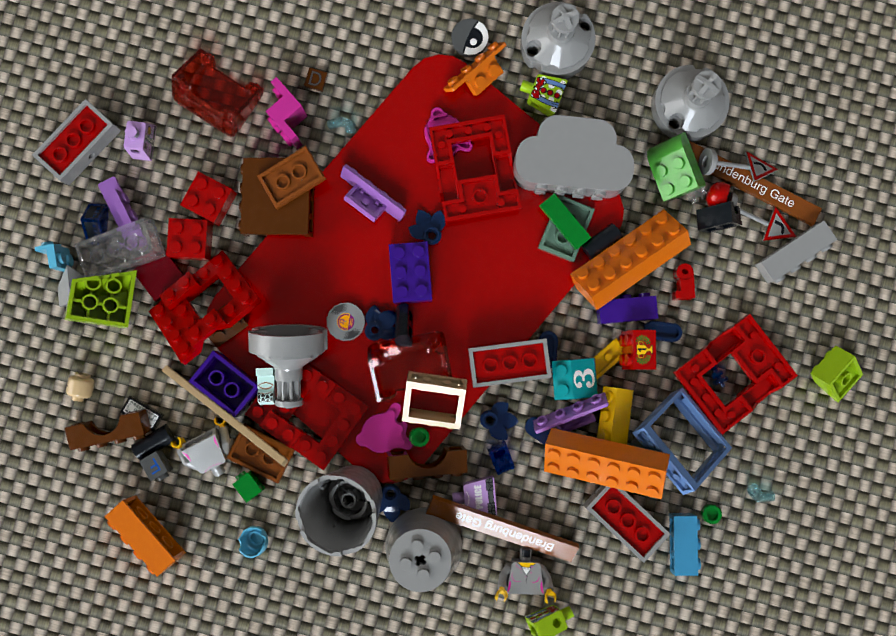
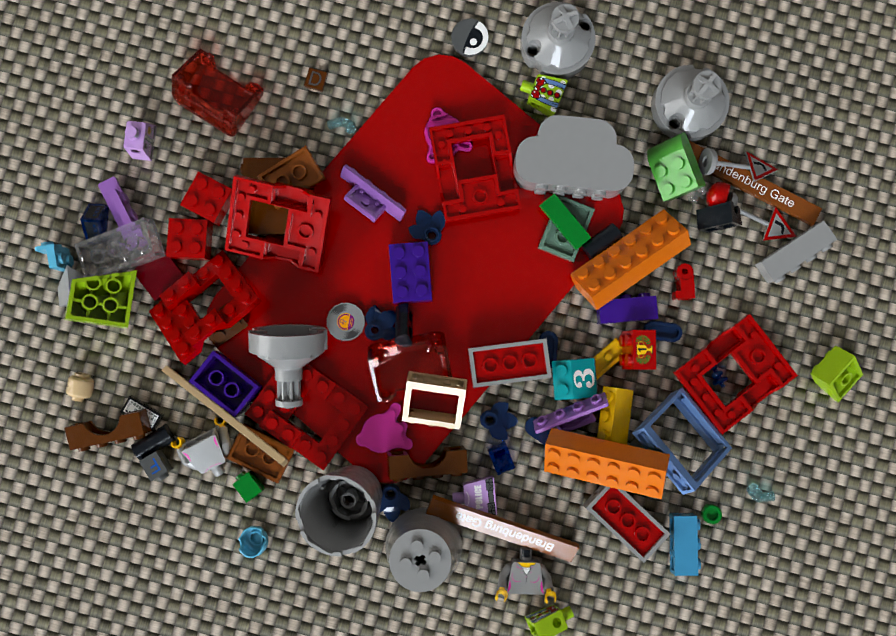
(76, 142): brick -> none
(145, 535): orange brick -> none
(266, 386): light aqua leg -> none
(285, 114): dark pink bracket -> none
(304, 227): none -> red piece
(419, 437): green tile -> none
(479, 73): orange bracket -> none

